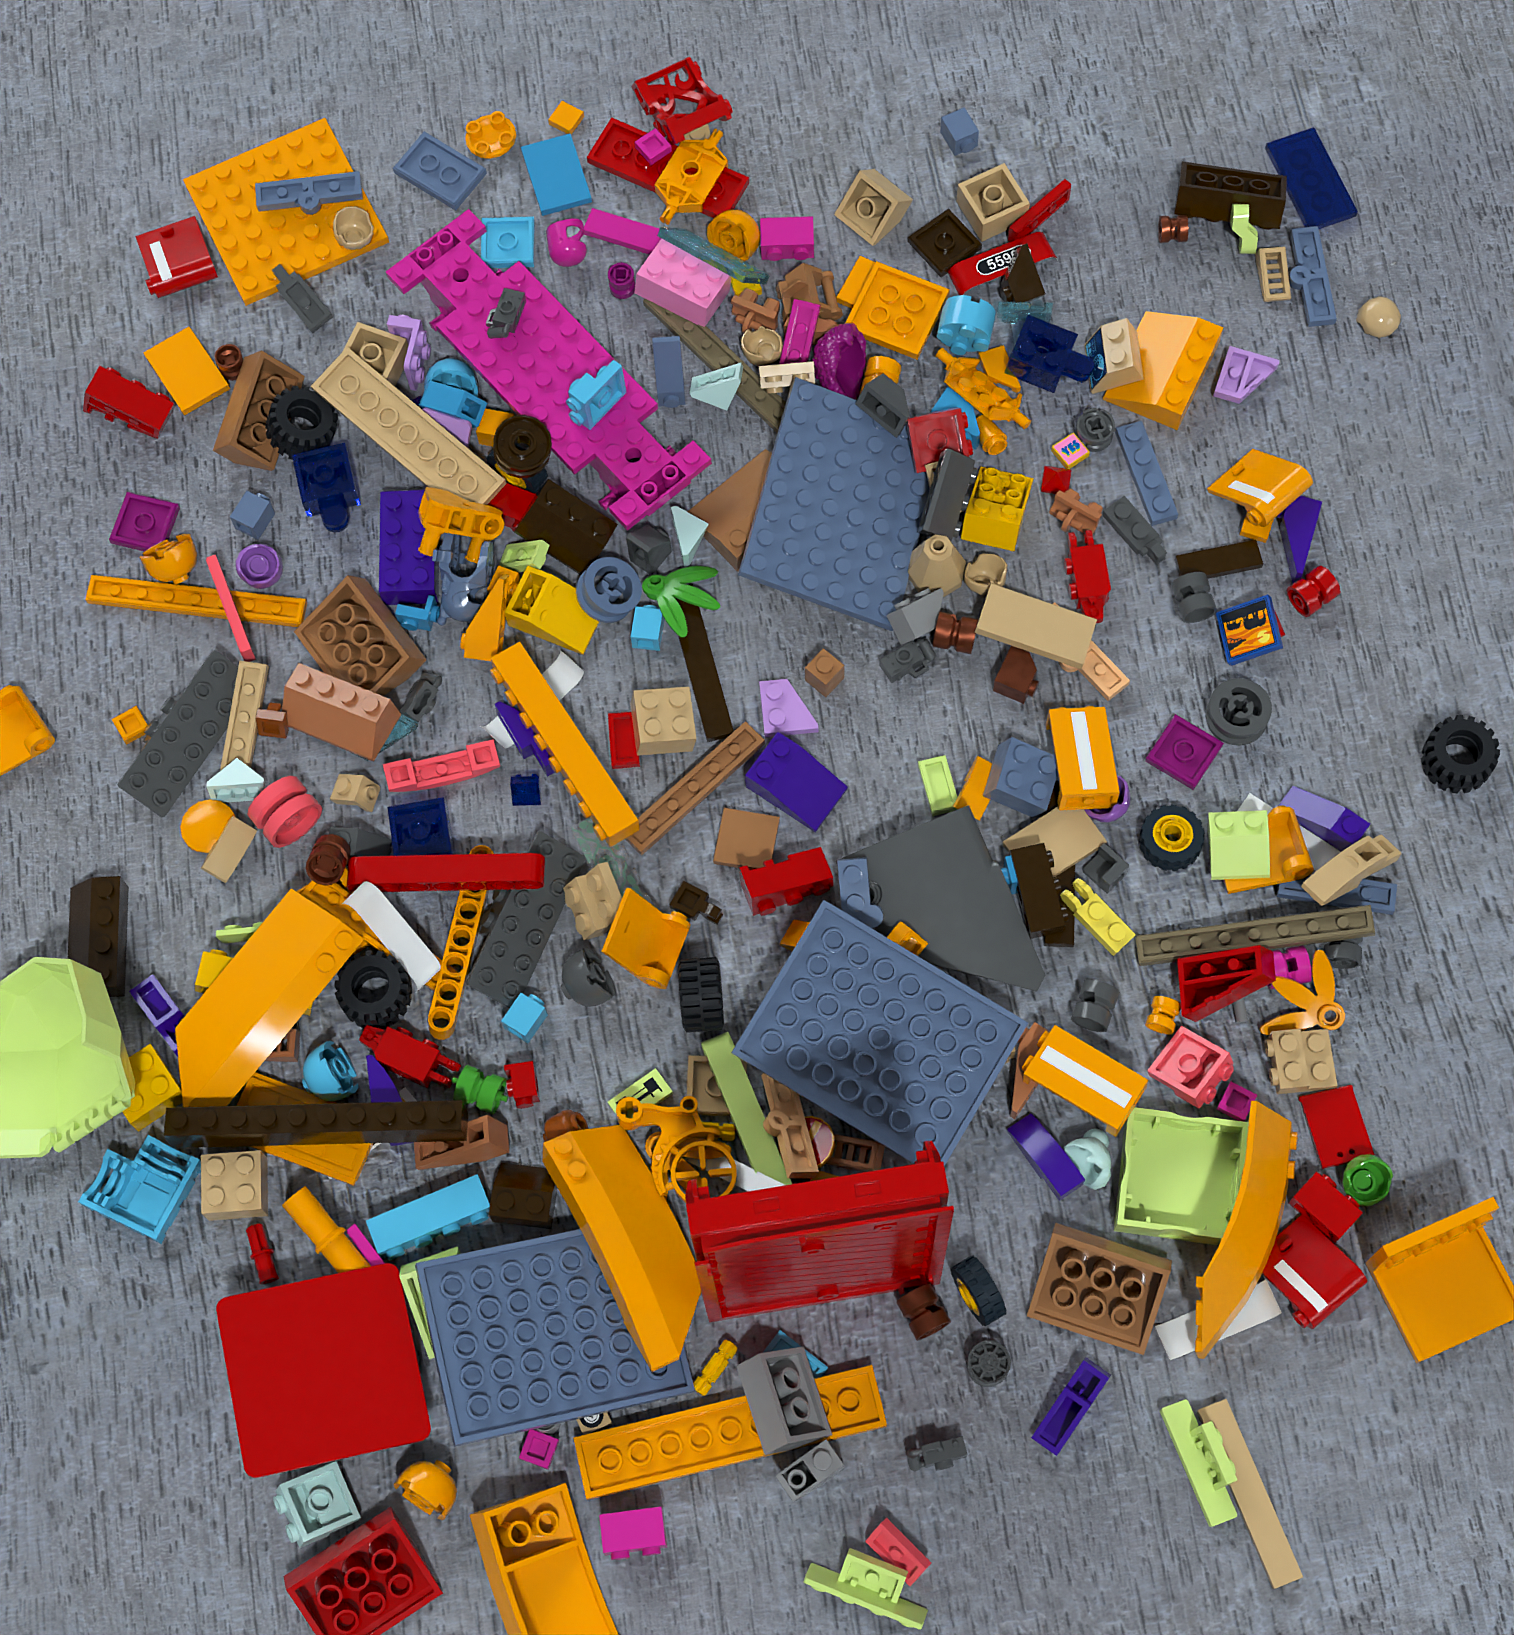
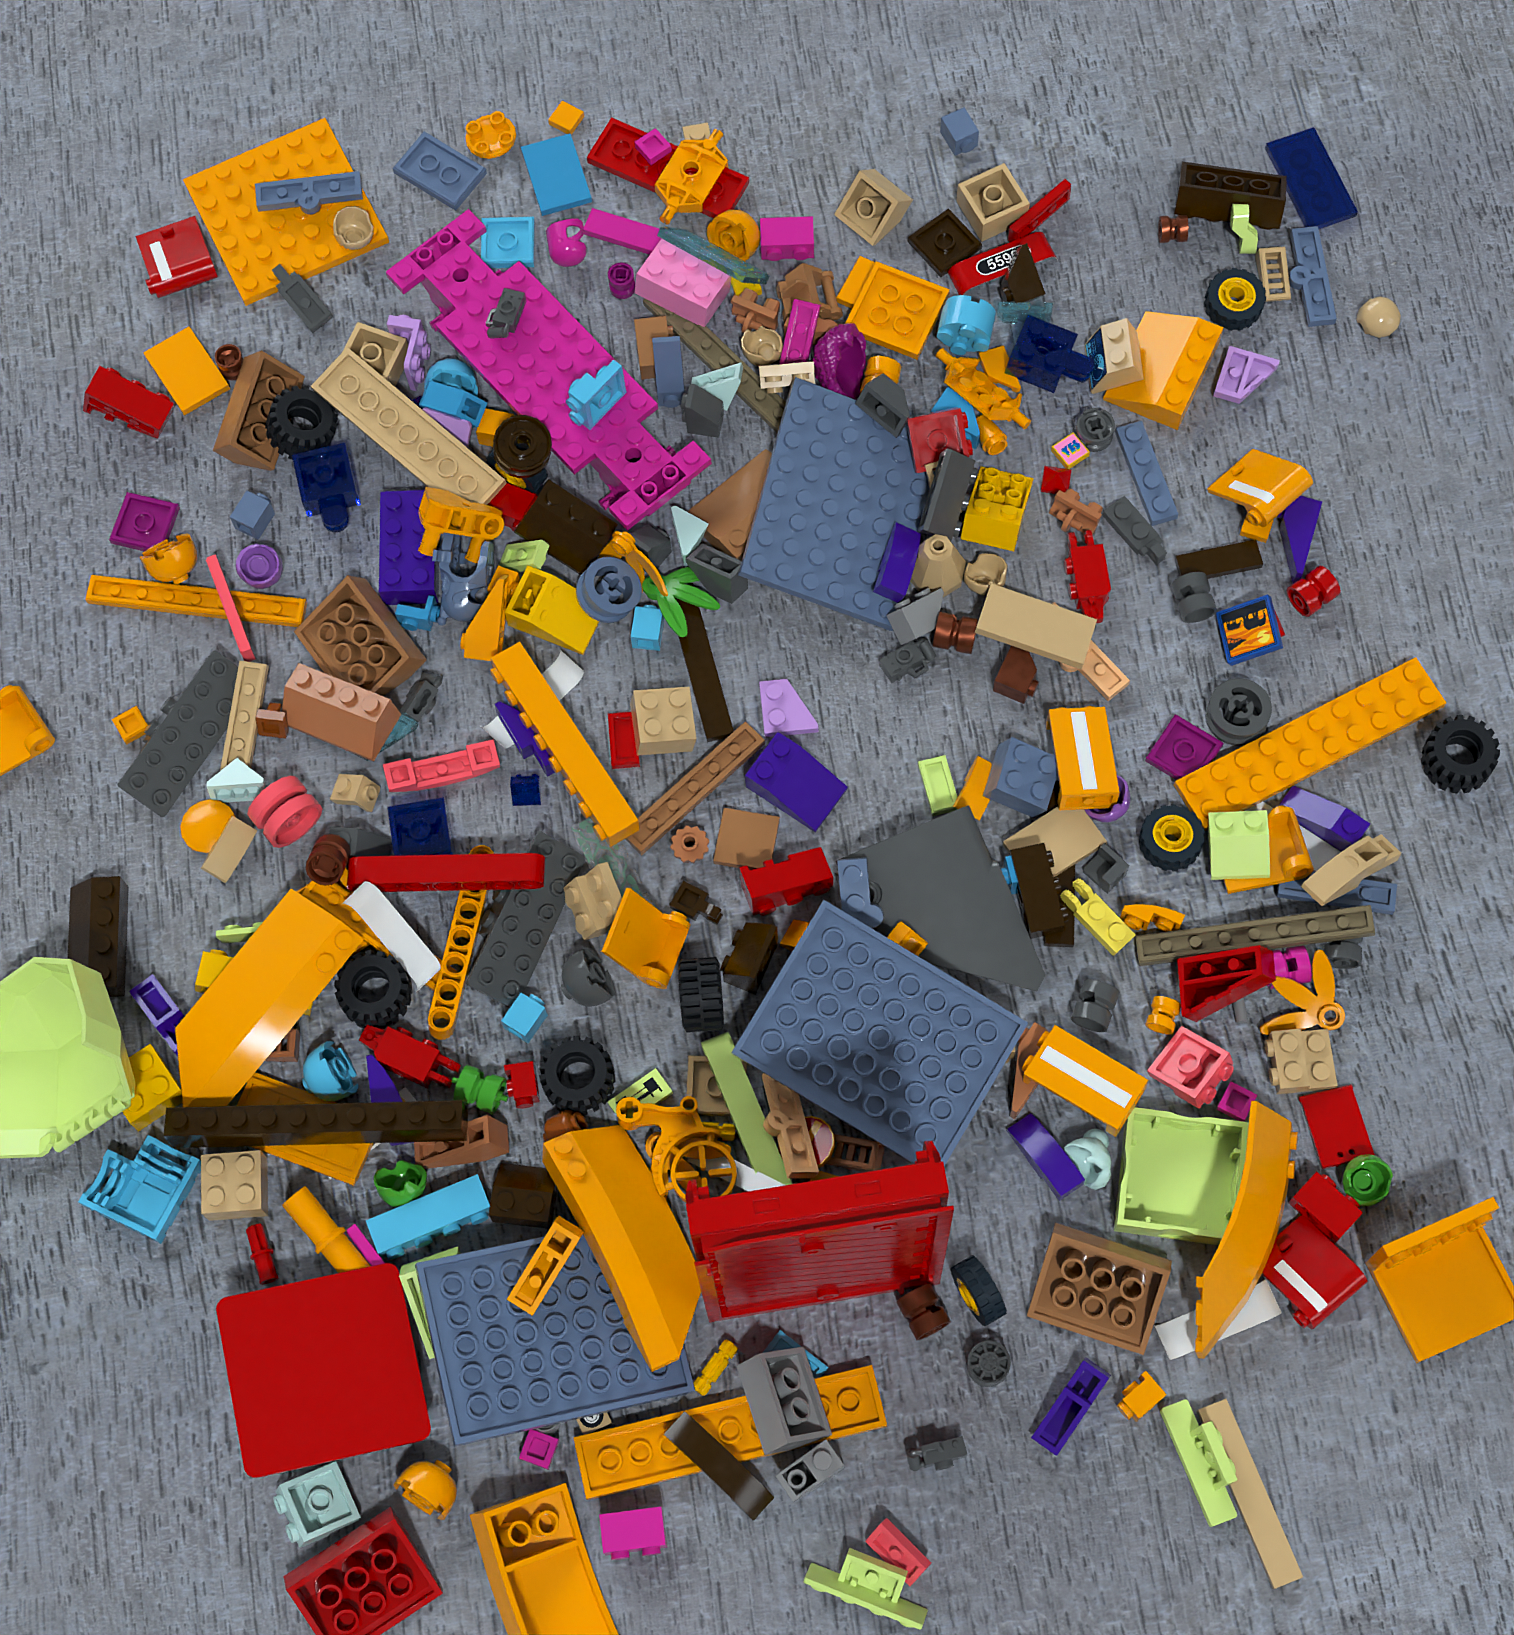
(400, 1184): none -> bright green hair
(545, 1265): none -> light orange slope
(572, 1052): none -> black tyre
(623, 545): none -> light orange plant
(646, 330): none -> medium nougat brick
(675, 126): red fence -> none
(687, 836): none -> nougat piece
(702, 412): none -> dark grey slope
(718, 573): none -> dark grey slope
(719, 1465): none -> dark brown slope
(750, 956): none -> dark brown slope
(824, 672): medium nougat brick -> none
(898, 563): none -> dark purple slope
(1140, 915): none -> light orange slope
(1140, 1397): none -> light orange brick
(1230, 313): none -> black wheel
(1311, 742): none -> light orange plate

